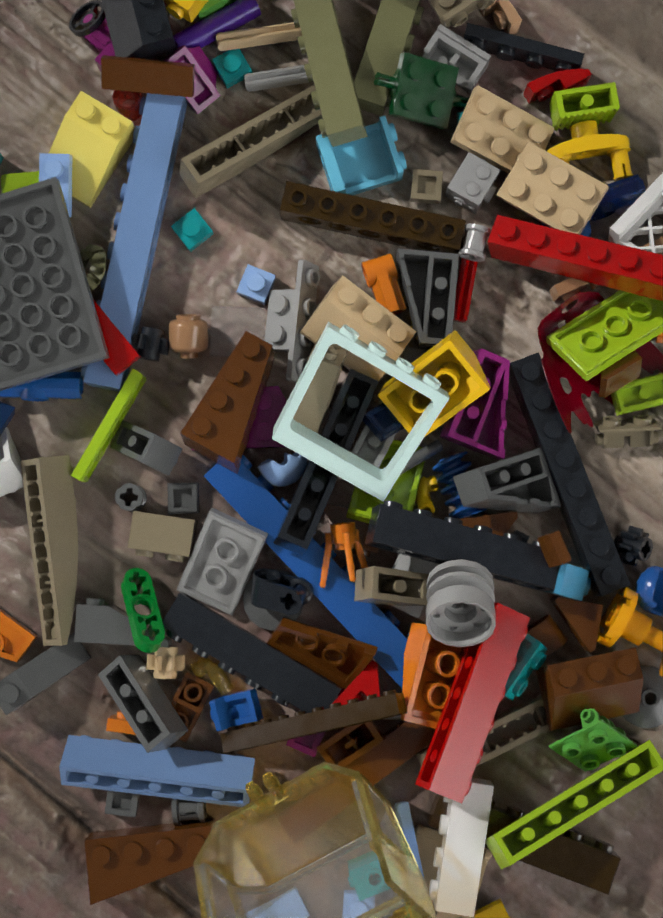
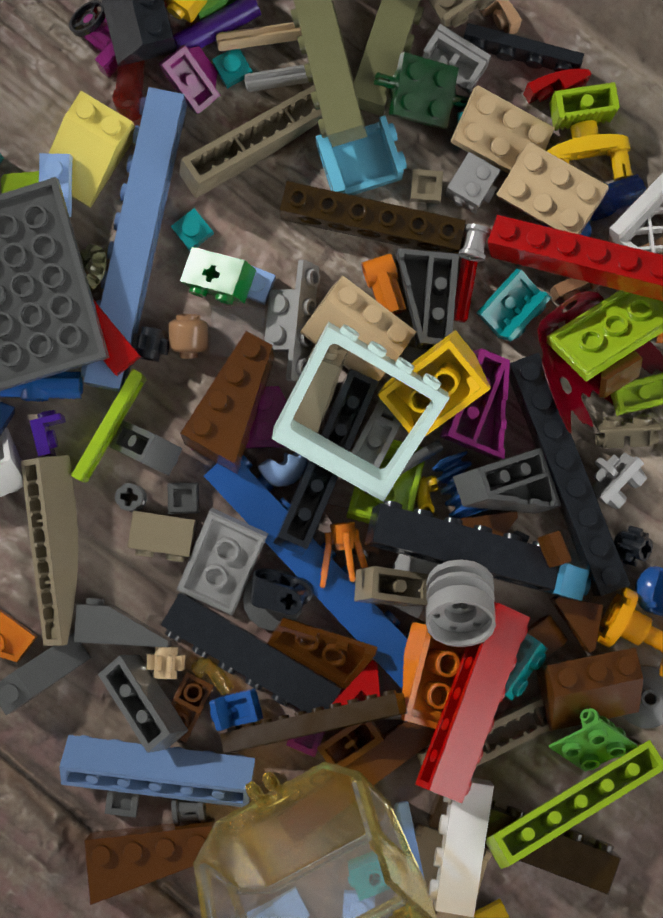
(44, 437): none -> dark purple bracket
(119, 724): orange plate -> none
(137, 621): green beam -> none
(147, 76): reddish brown tile -> none
(218, 276): none -> brick
(382, 422): dark blue tile -> none
(513, 306): none -> teal bracket
(614, 475): none -> light grey hips

